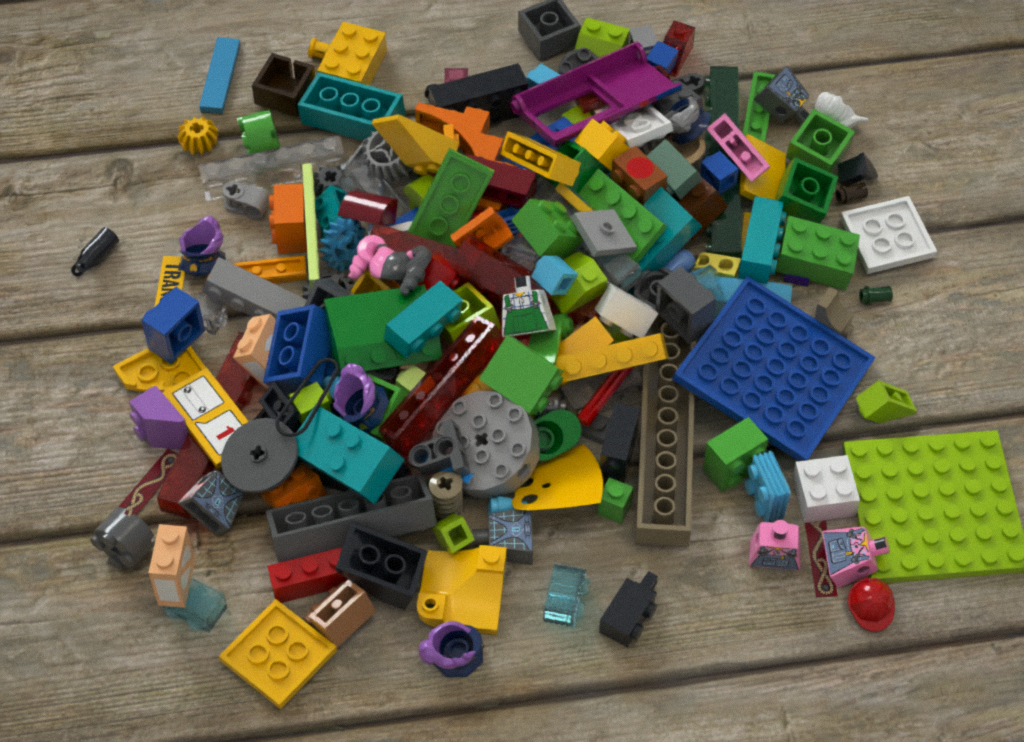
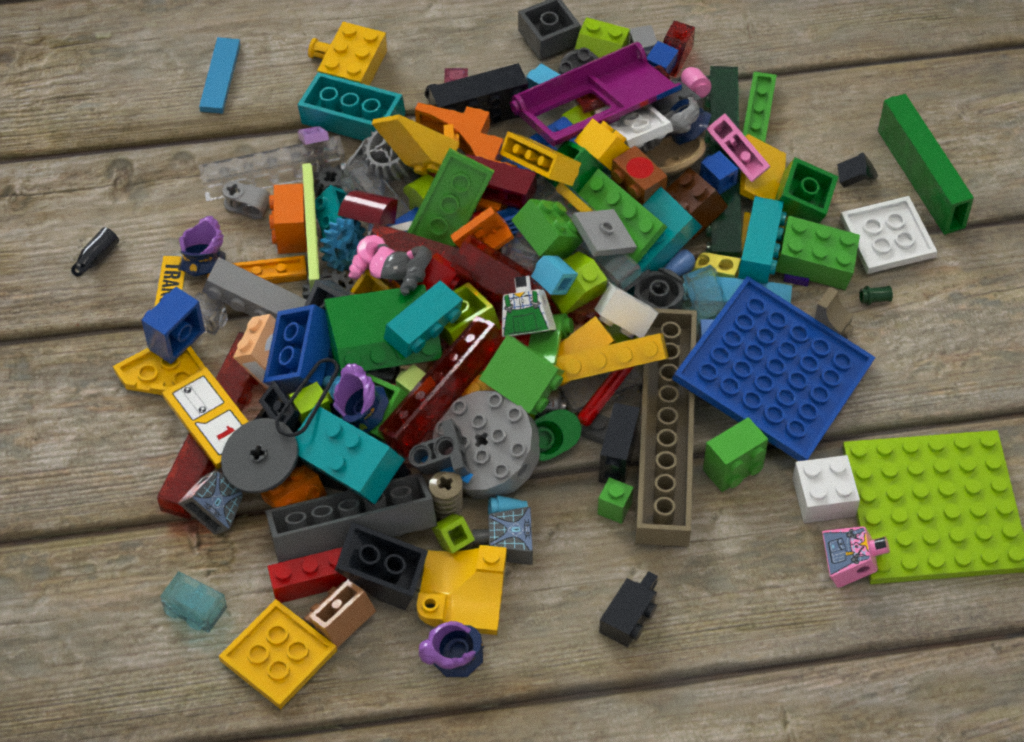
(123, 539): dark grey brick -> none
(149, 484): sticker -> none
(157, 420): medium lavender slope -> none
(172, 566): light nougat brick -> none
(198, 135): yellow gear -> none
(259, 132): bright green brick -> none
(276, 86): dark brown piece -> none
(313, 135): none -> lavender tile
(565, 595): clear light blue brick -> none
(573, 481): yellow piece -> none
(680, 173): sand green brick -> none
(685, 304): dark grey brick -> none
(696, 81): none -> bright pink brick
(767, 487): medium azure brick -> none
(776, 546): bright pink torso -> none
(784, 97): torso -> none
(821, 141): bright green brick -> none
(823, 583): sticker -> none
(835, 108): white hair -> none
(850, 193): dark brown pin -> none
(871, 604): red piece -> none
(885, 403): lime slope -> none
(925, 164): none -> green brick

